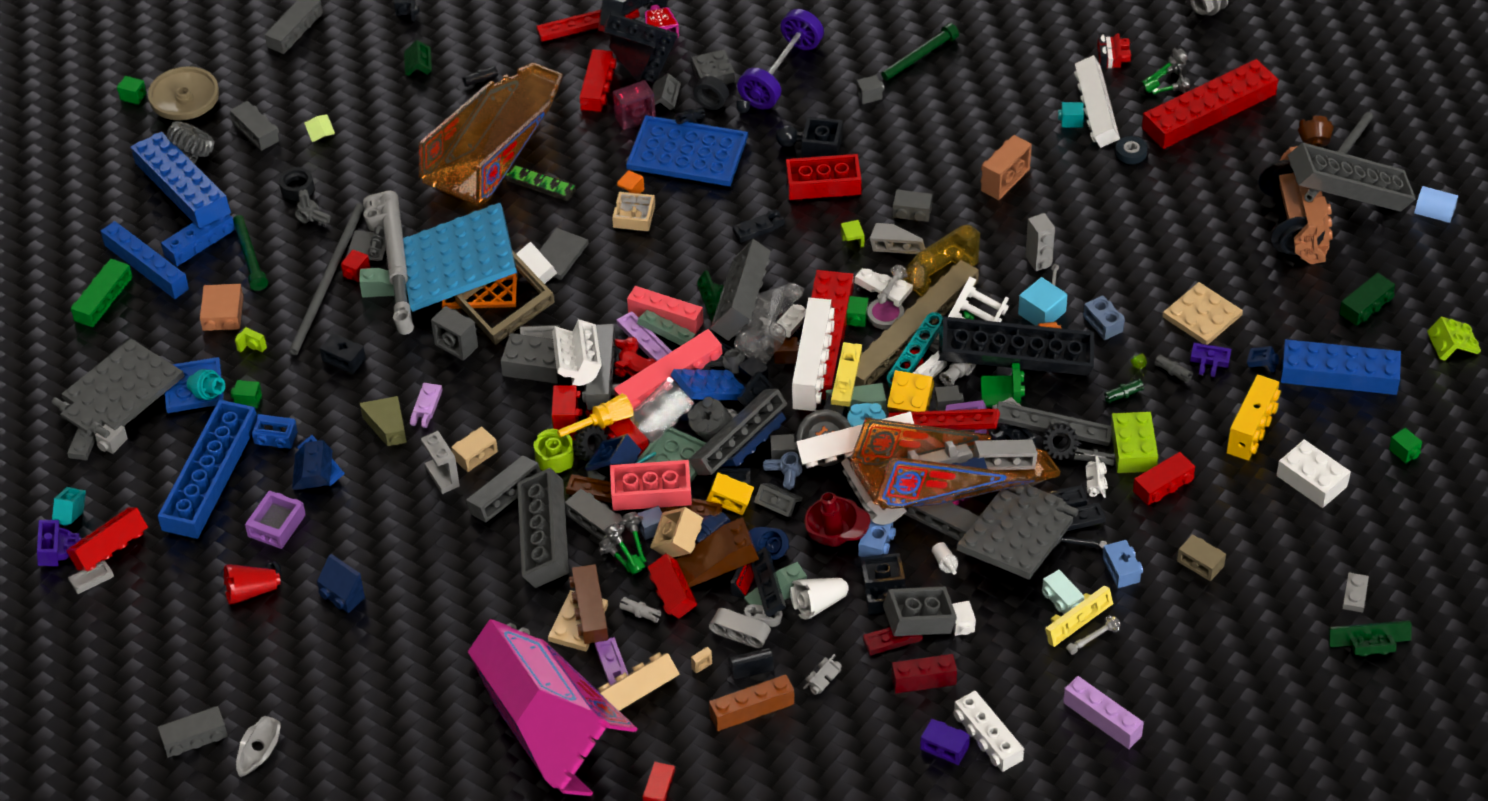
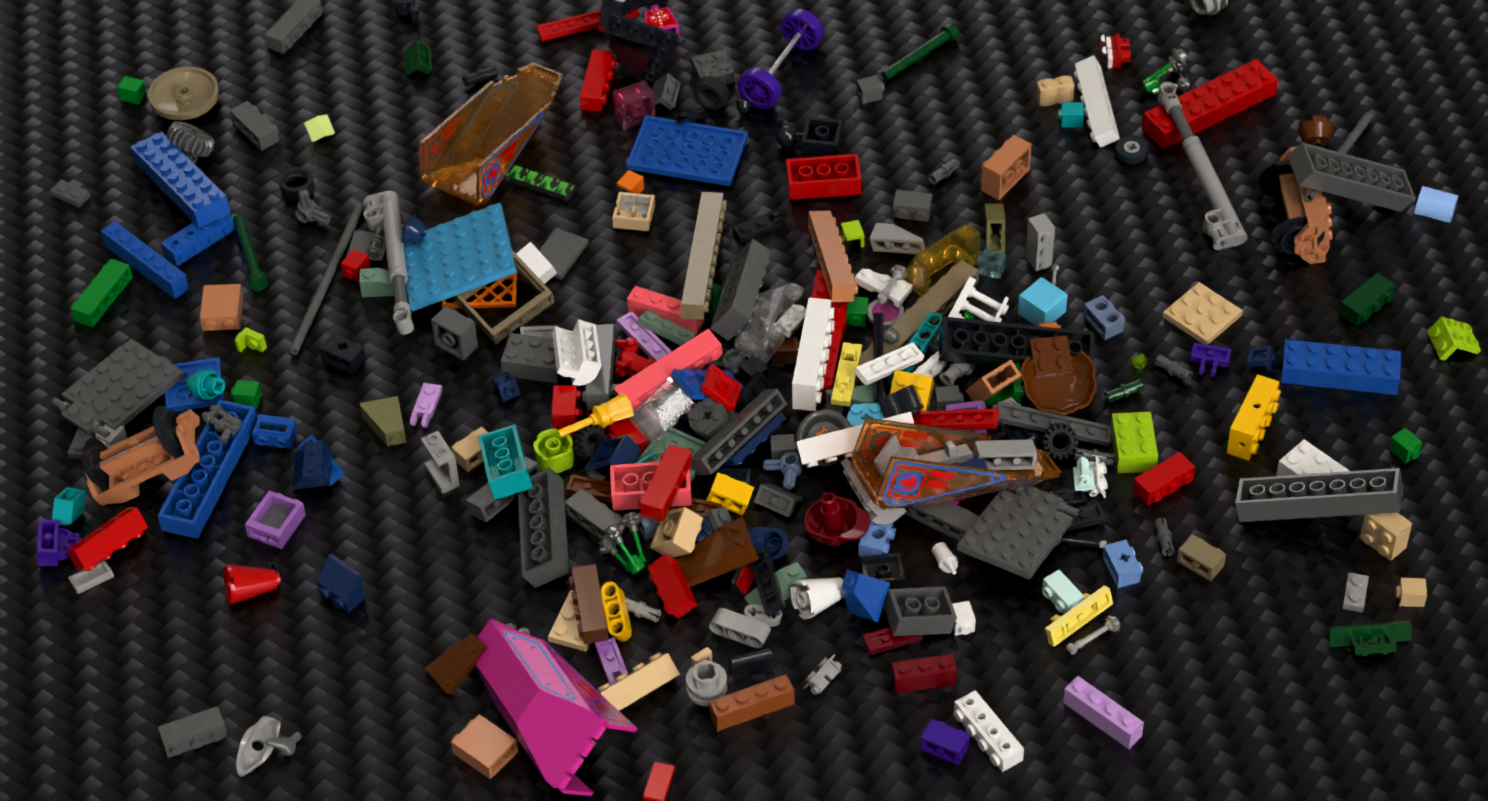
(70, 193): none -> dark grey plate
(163, 449): none -> nougat piece
(227, 425): none -> dark grey piece
(286, 745): none -> dark grey animal
(414, 231): none -> dark blue piece
(456, 663): none -> reddish brown wing
(484, 746): none -> nougat brick
(505, 462): none -> teal brick
(506, 385): none -> dark blue bracket
(620, 619): none -> yellow beam
(665, 482): none -> red brick
(703, 256): none -> dark tan brick
(706, 682): none -> light grey piece
(719, 517): none -> dark grey plate
(721, 387): none -> red tile
(832, 256): none -> nougat brick
(864, 595): none -> blue slope
(878, 386): none -> black axle
(888, 363): none -> white plate
(892, 335): none -> dark grey hinge
(894, 449): none -> light grey panel
(901, 402): none -> black brick
(944, 171): none -> dark grey pin
(991, 263): none -> clear light blue brick
(994, 382): none -> nougat brick
(995, 227): none -> olive slope
(1055, 91): none -> tan brick
(1057, 379): none -> reddish brown animal
(1083, 475): none -> light aqua hinge
(1164, 536): none -> dark grey pin
(1222, 222): none -> light grey piece
(1319, 495): none -> dark grey brick
(1386, 533): none -> tan brick
(1411, 592): none -> tan brick

